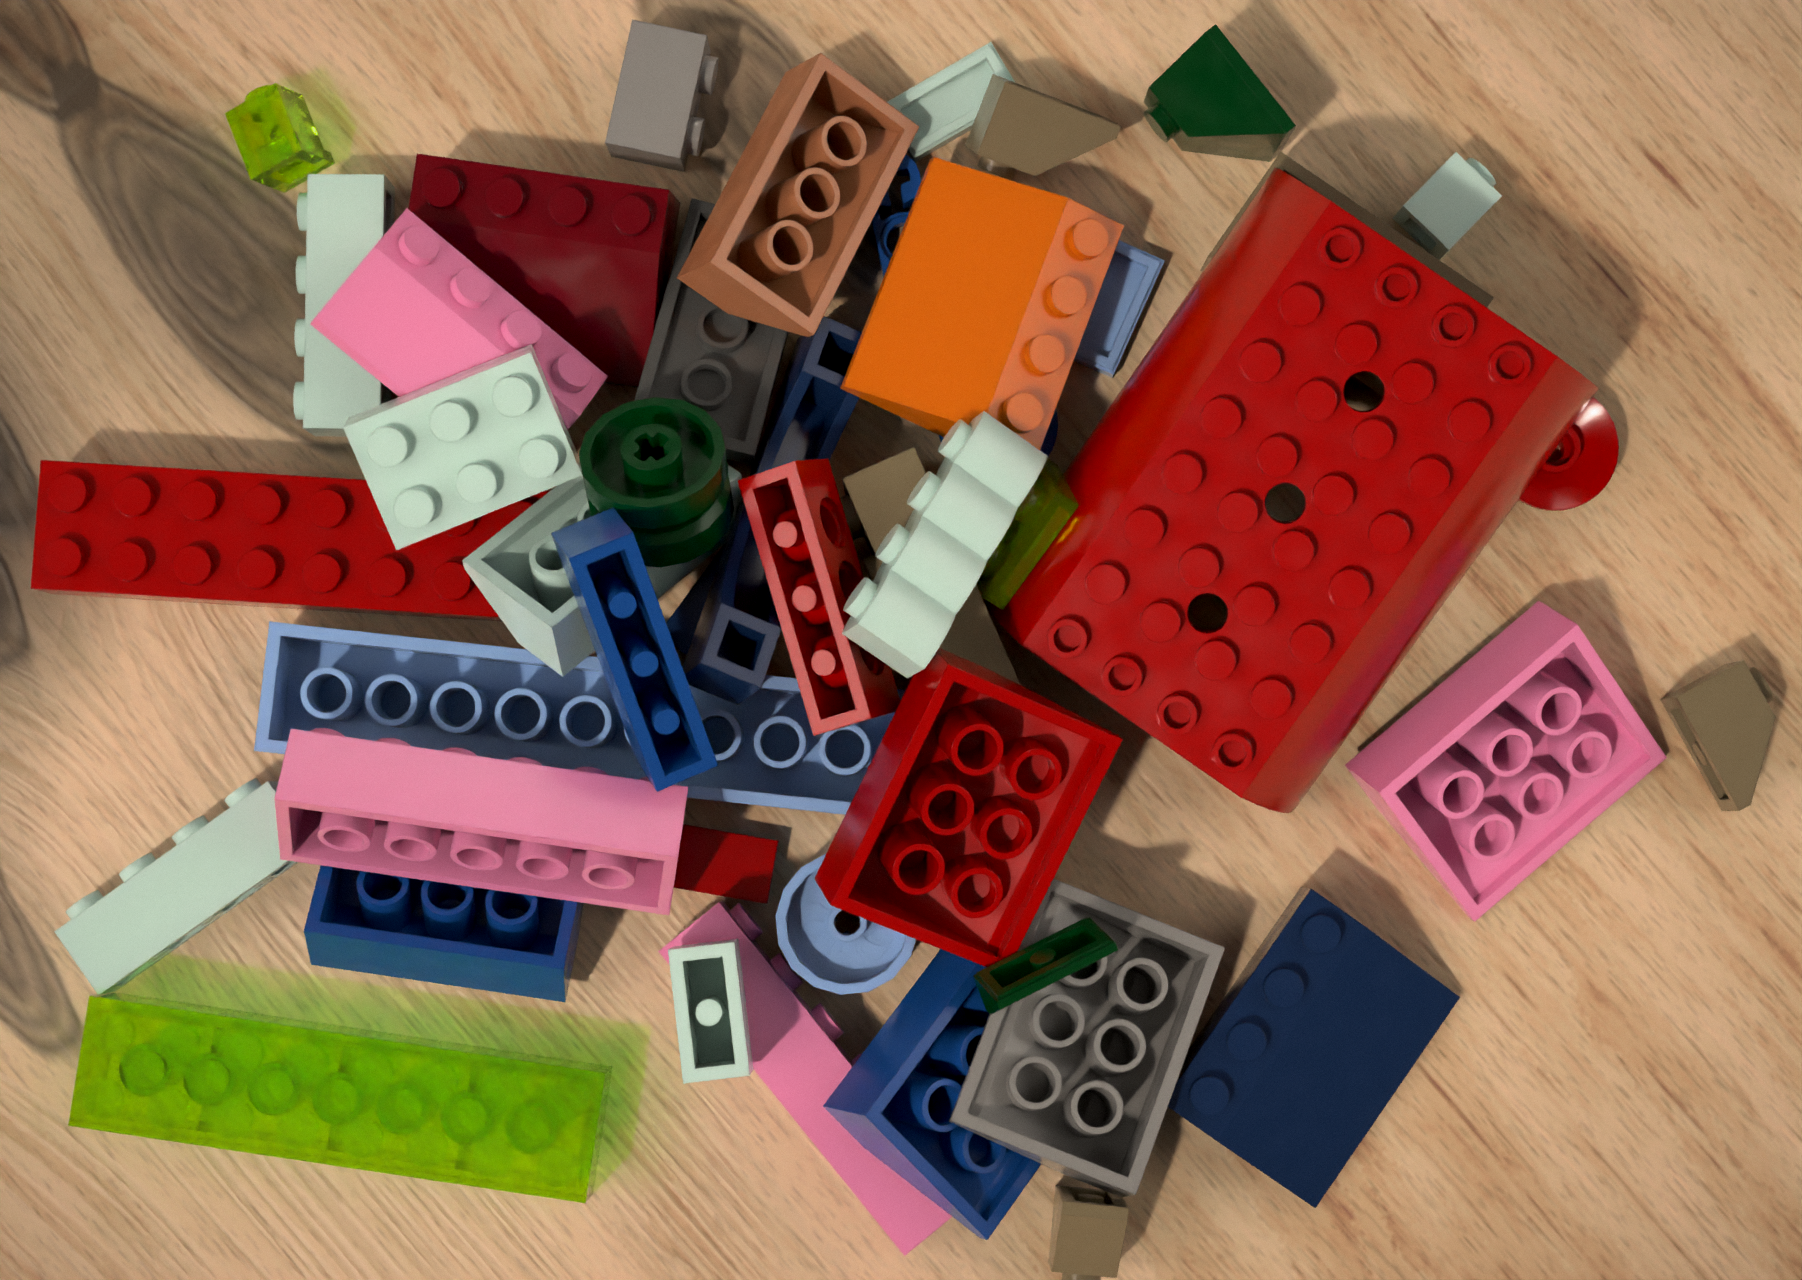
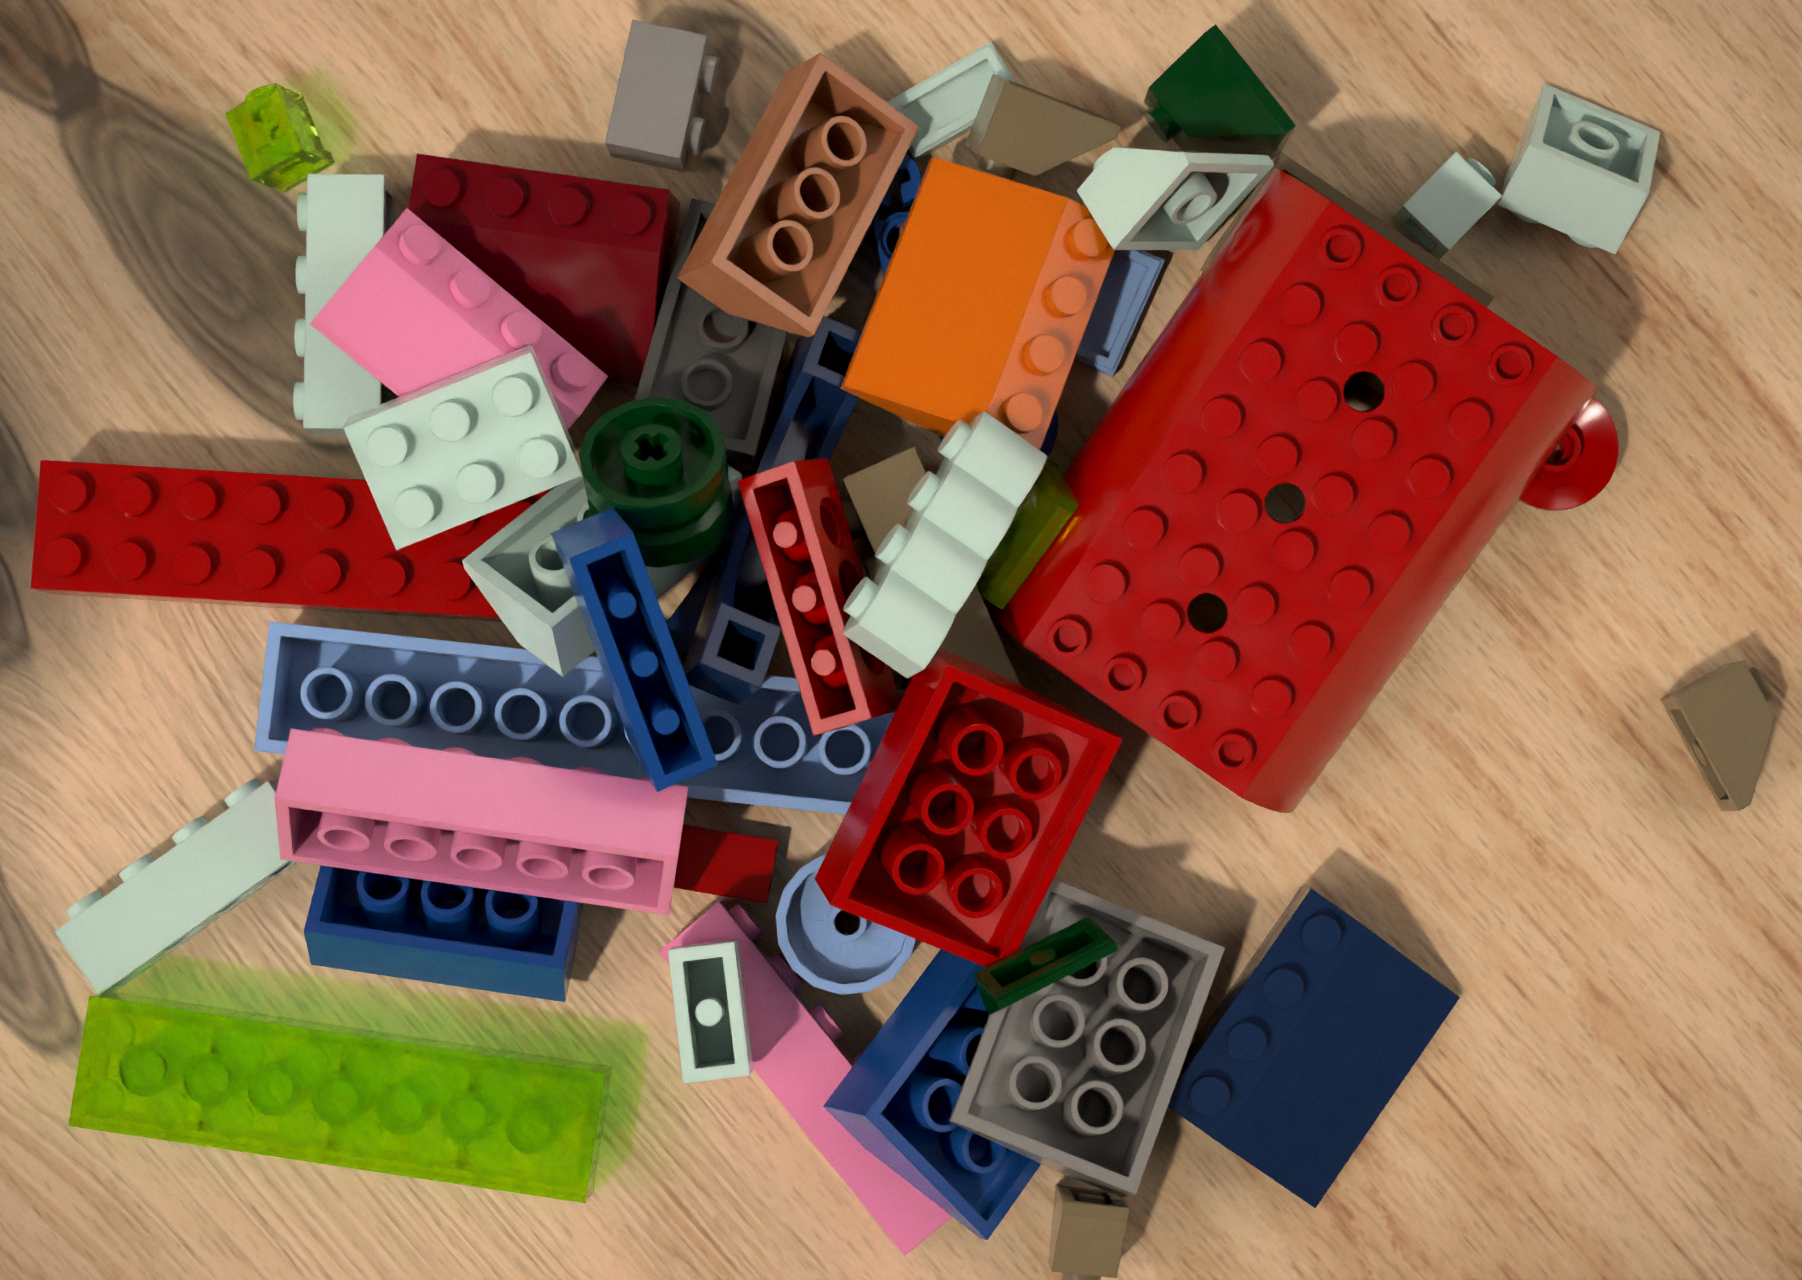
(1167, 194): none -> light aqua slope
(1507, 759): bright pink slope -> none
(1580, 170): none -> light aqua slope

